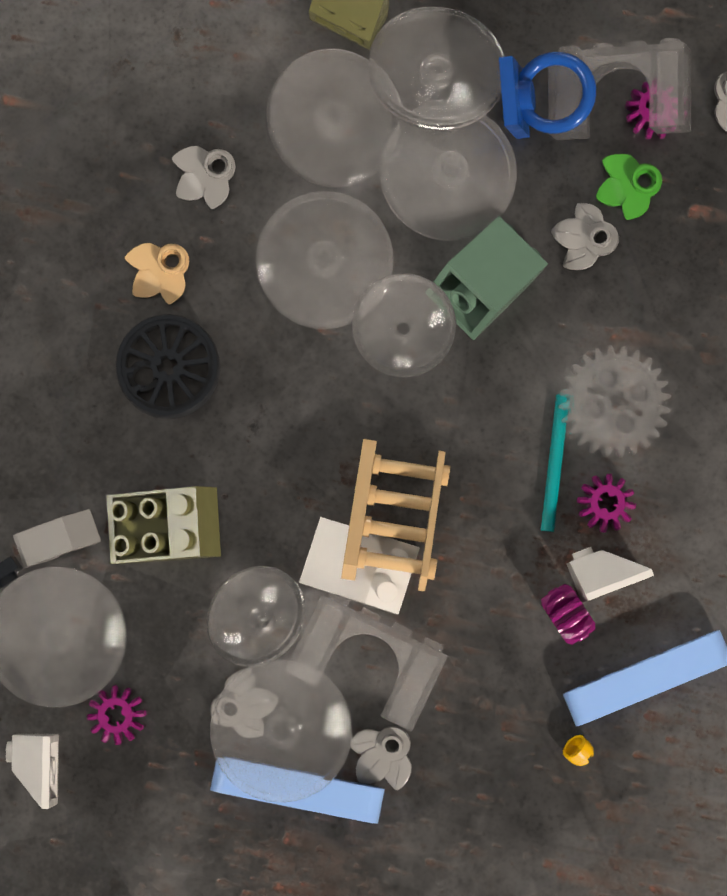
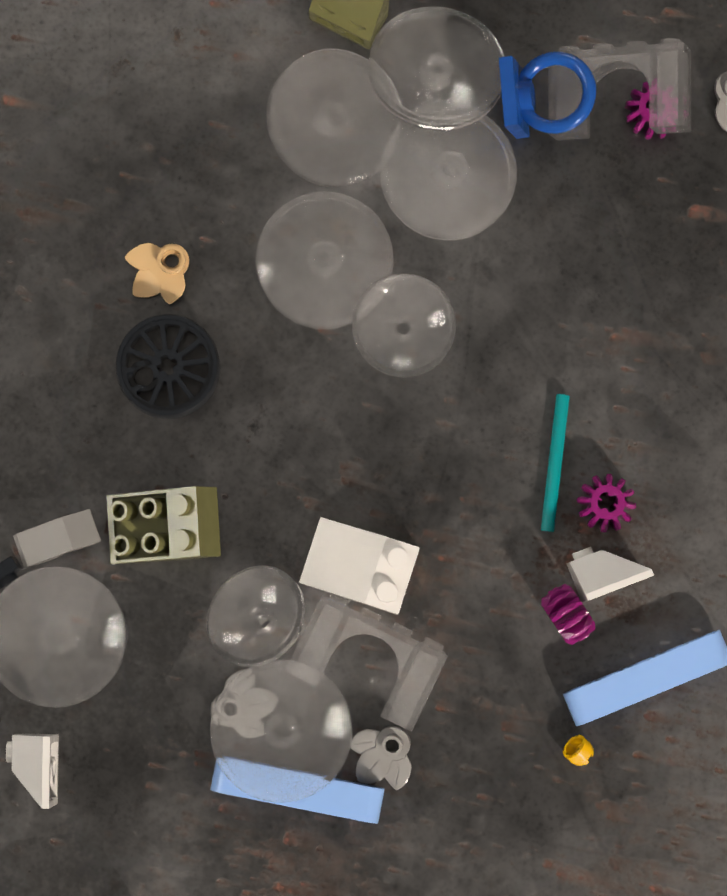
(127, 710): magenta gear -> none
(199, 176): light grey plate -> none
(363, 525): tan fence -> none
(489, 276): sand green slope -> none
(579, 237): light grey plate -> none
(603, 430): clear gear -> none
(623, 185): bright green plate -> none

